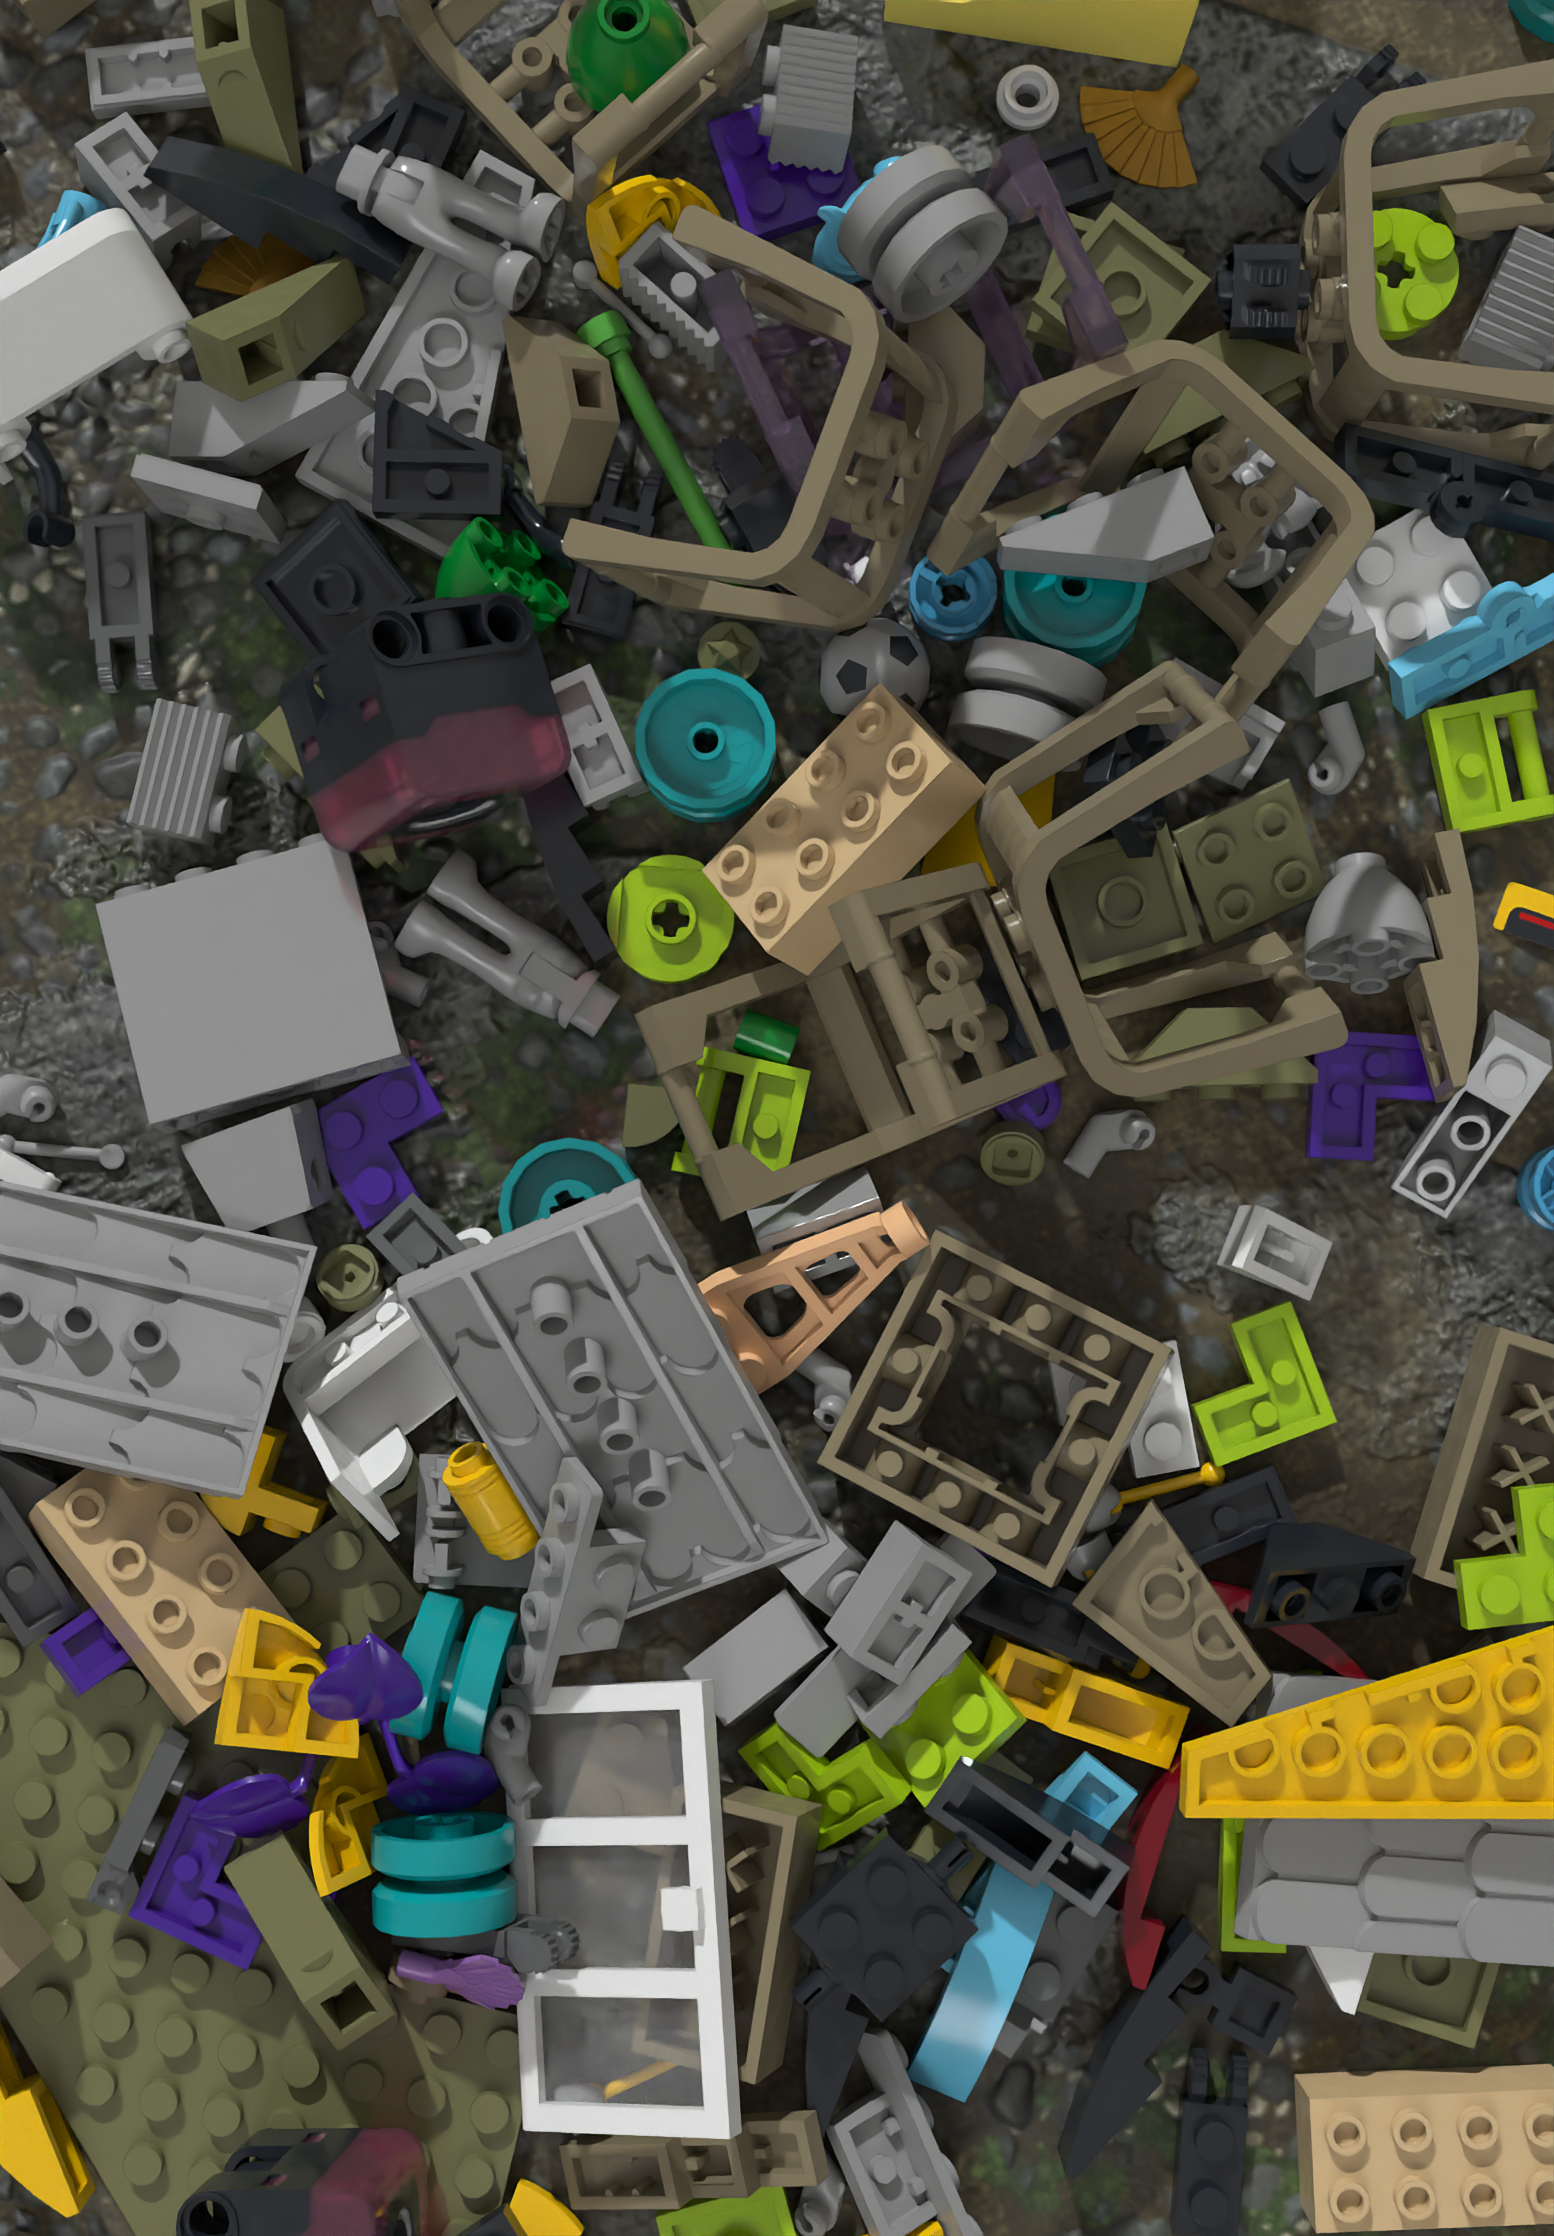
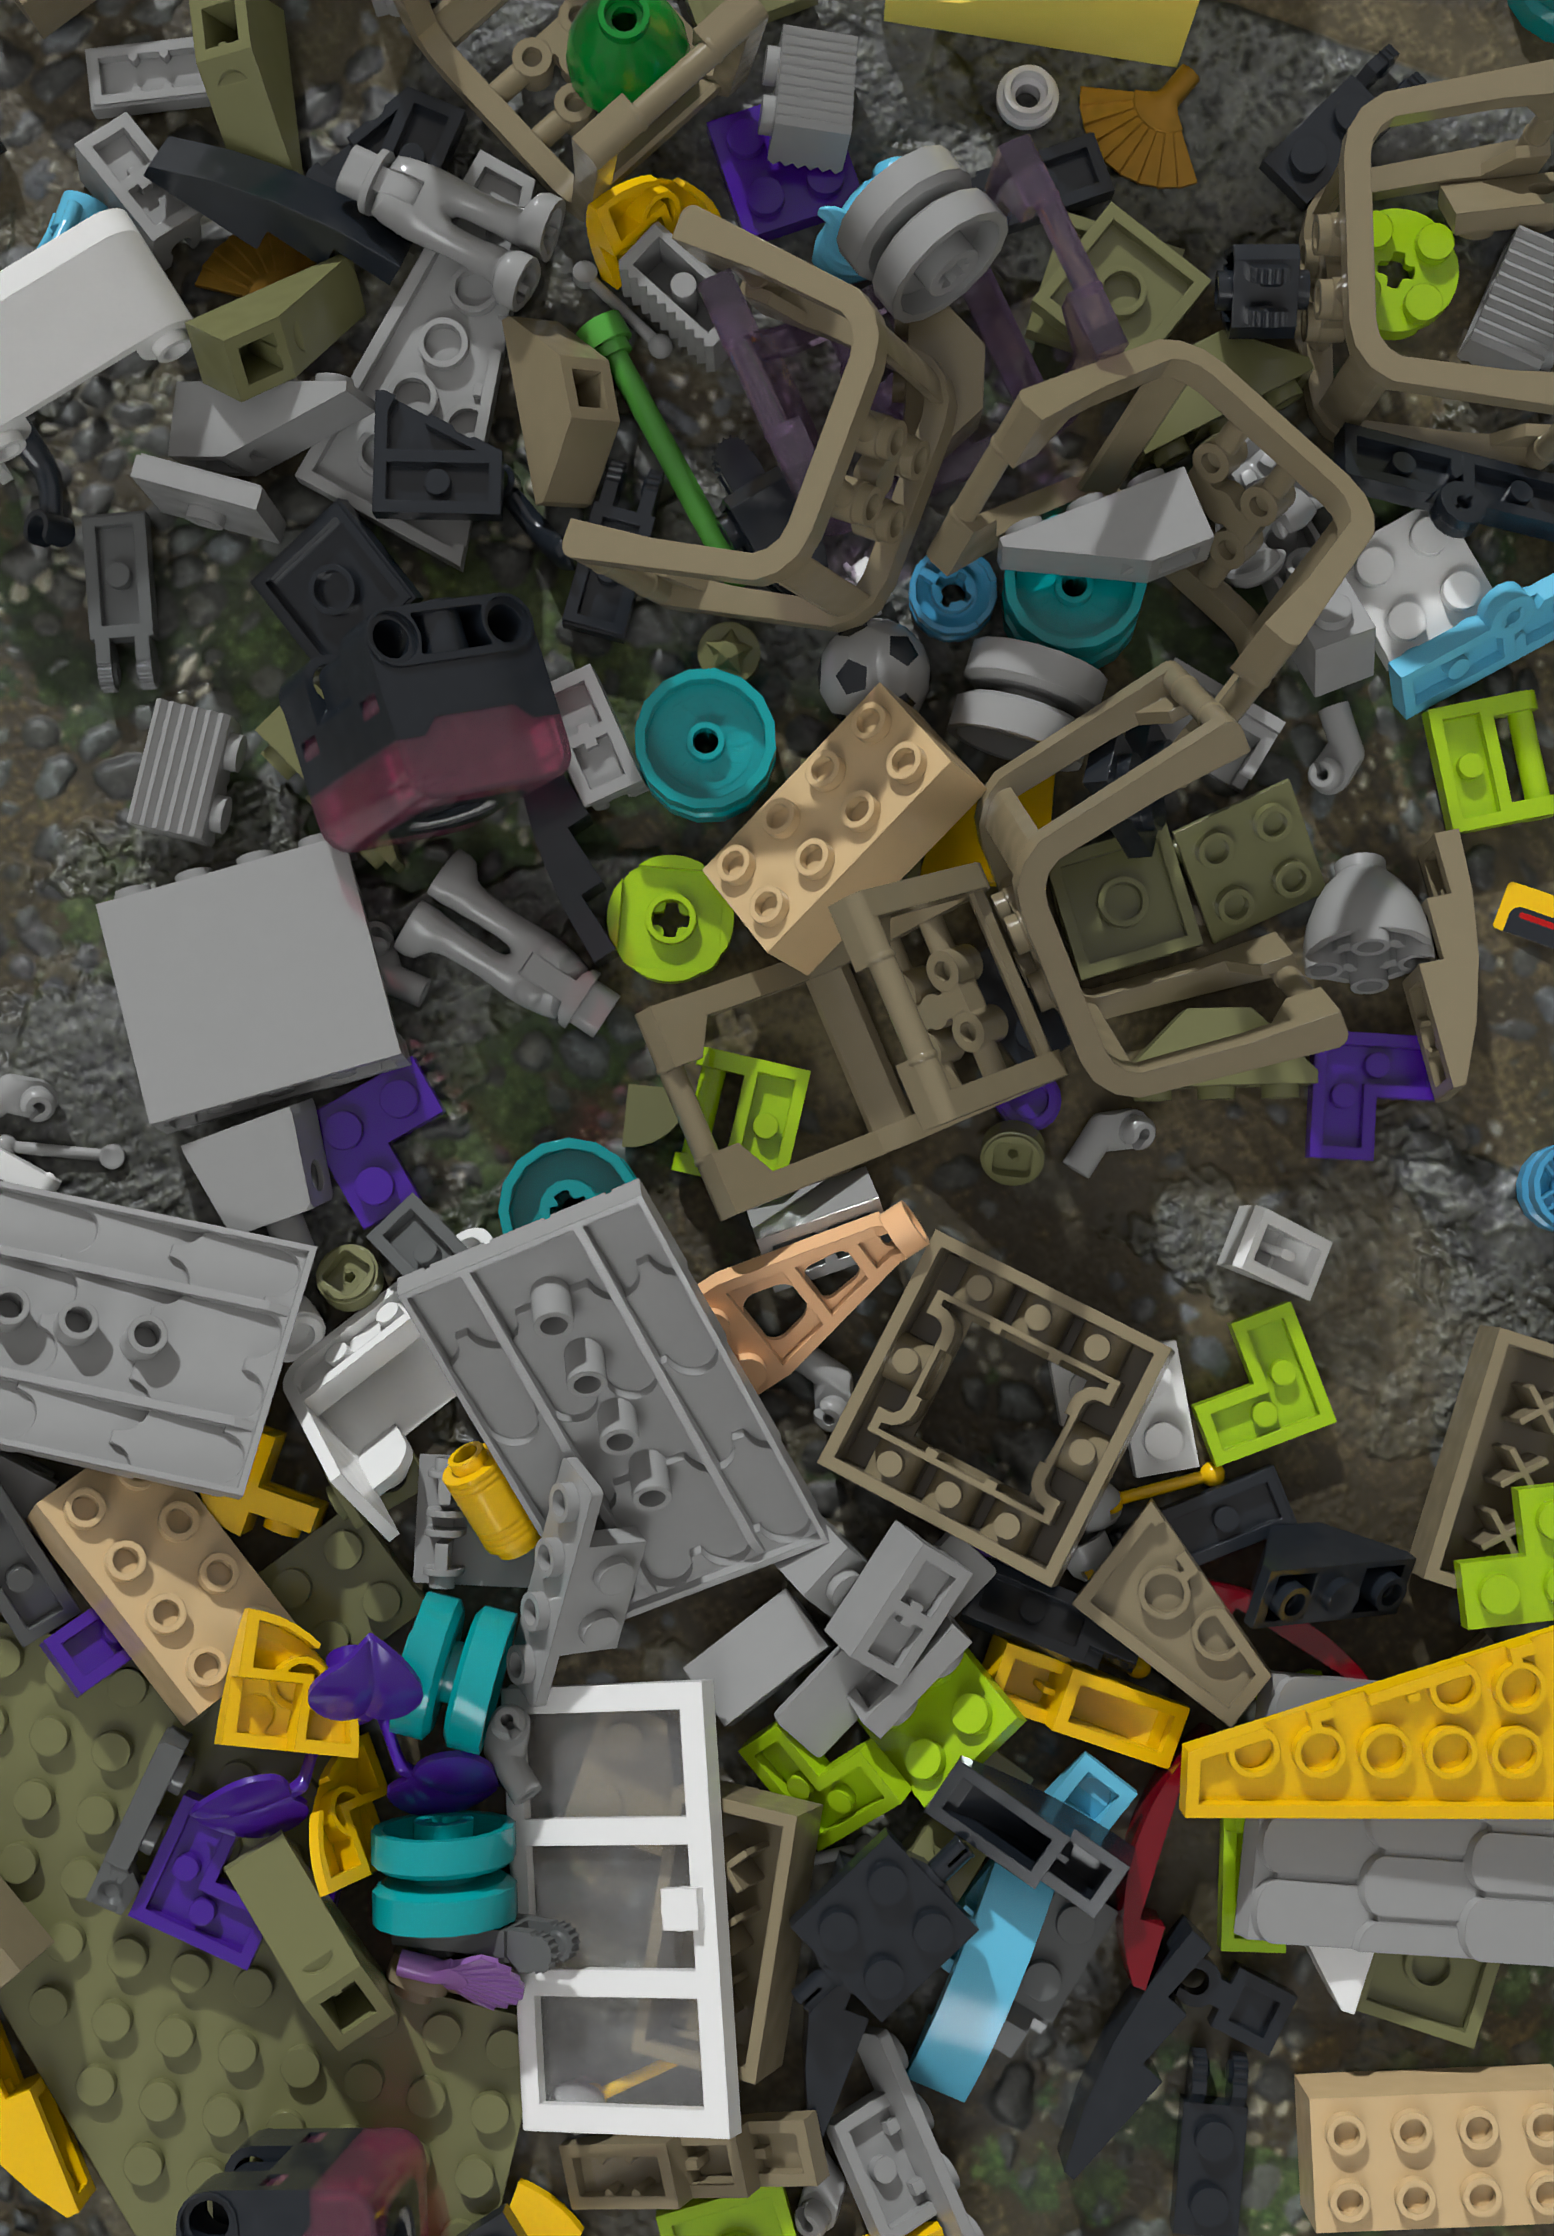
(492, 562): green piece -> none
(765, 1038): green hinge -> none
(1464, 1131): light grey slope -> none

